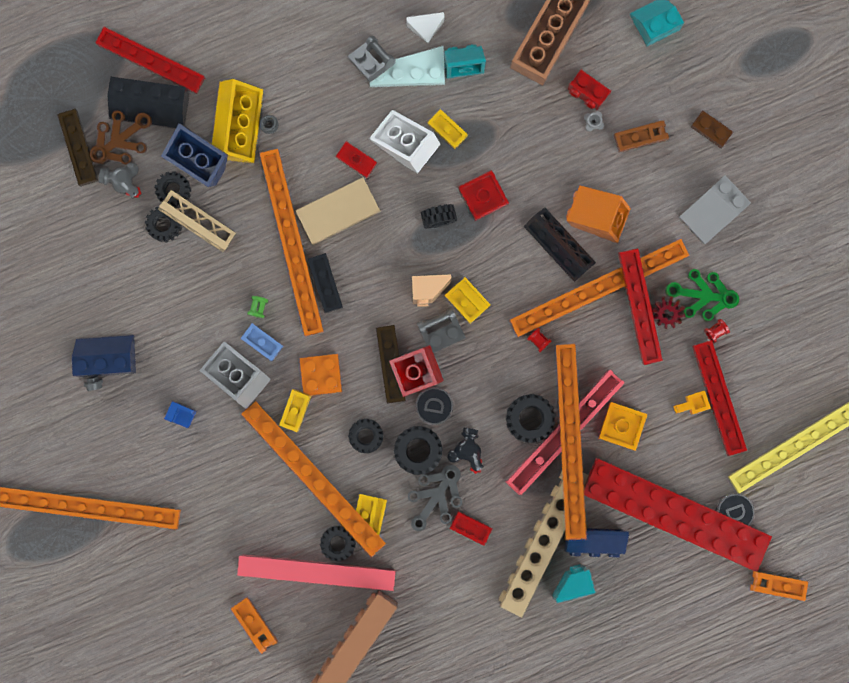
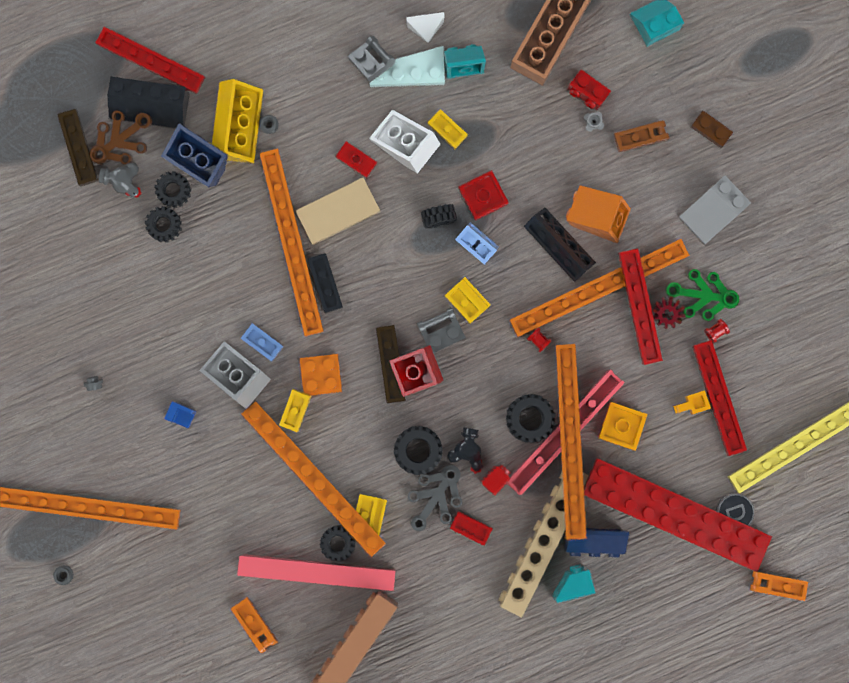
(58, 578): none -> dark grey plate
(104, 356): dark blue slope -> none
(194, 226): tan fence -> none
(262, 301): bright green bush -> none
(354, 436): black tyre -> none
(428, 288): light nougat slope -> none
(434, 406): black tile -> none
(477, 243): none -> light blue brick
(496, 479): none -> red brick

